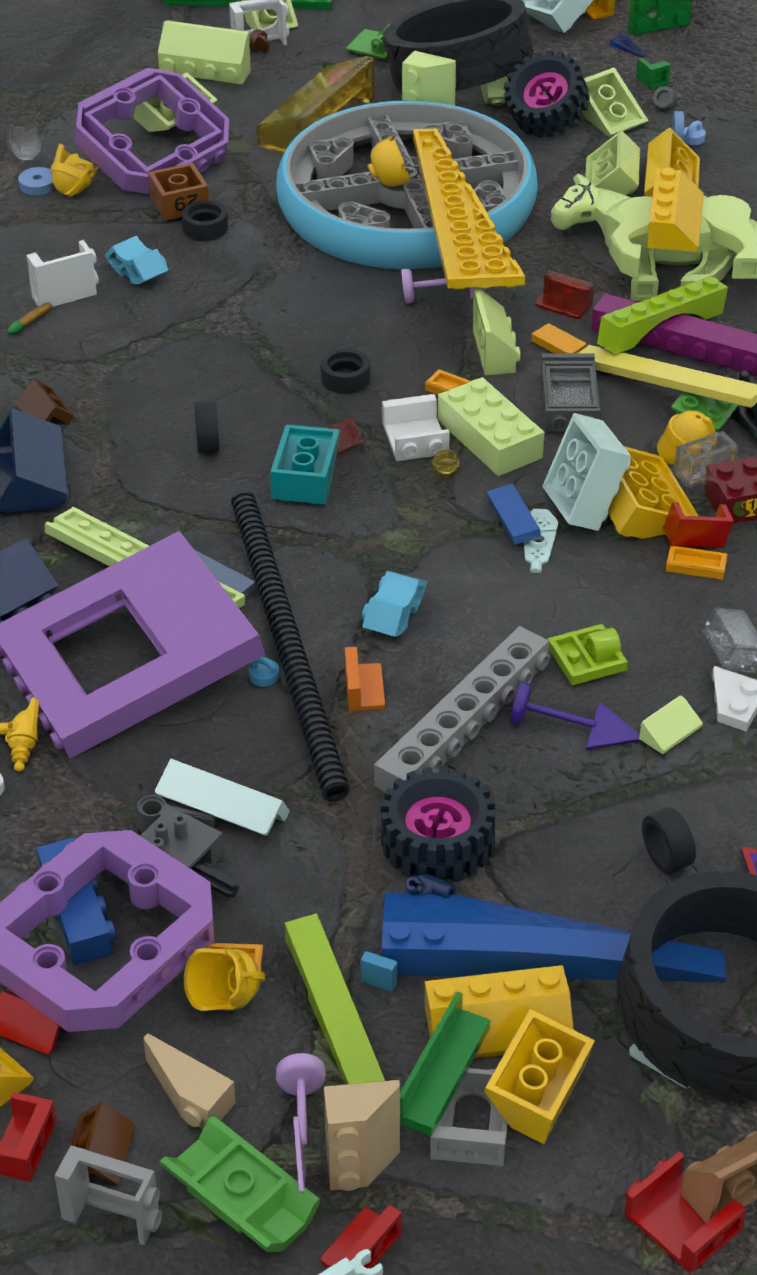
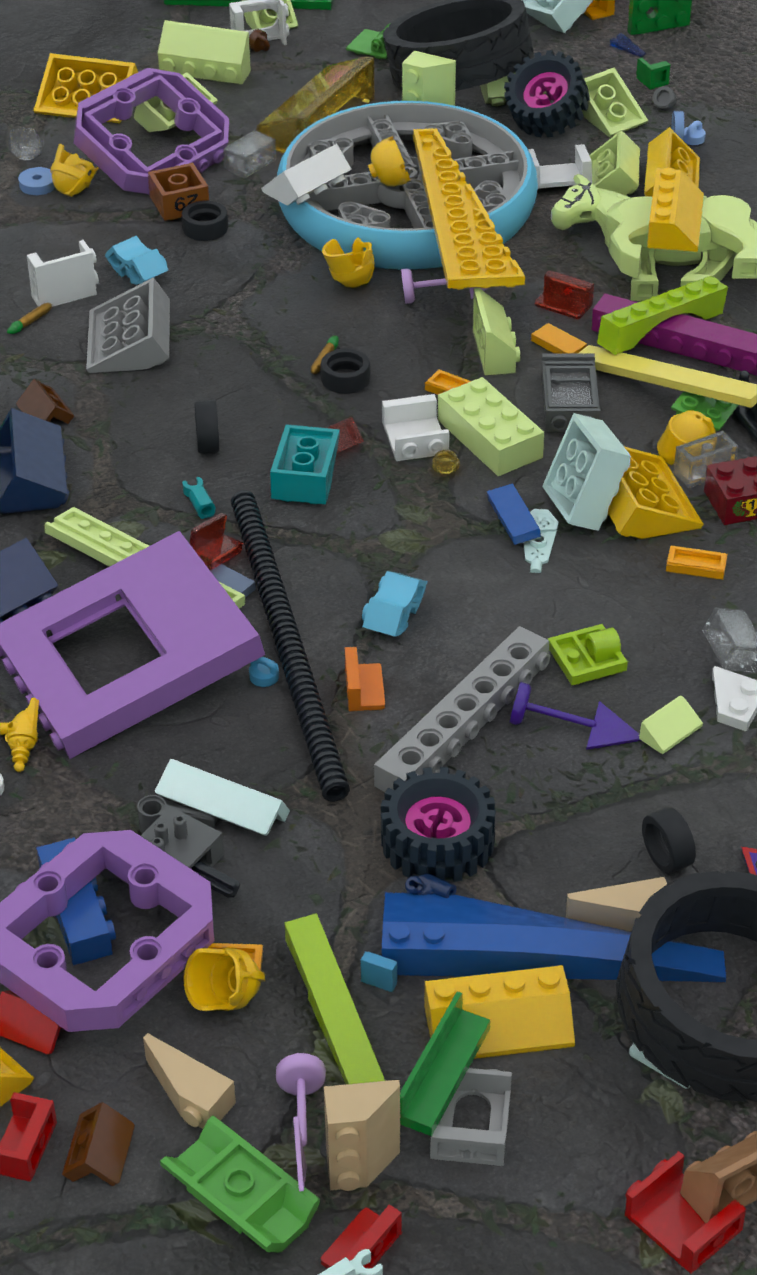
(76, 78): none -> yellow slope
(76, 1190): light grey panel -> none
(130, 330): none -> light grey slope
(199, 498): none -> teal bar
(212, 544): none -> clear red panel
(249, 154): none -> clear brick
(309, 177): none -> white slope
(331, 345): none -> pearl gold piece
(350, 268): none -> yellow helmet
(538, 1074): yellow slope -> none
(563, 174): none -> white panel
(612, 905): none -> tan slope
(698, 530): red panel -> none

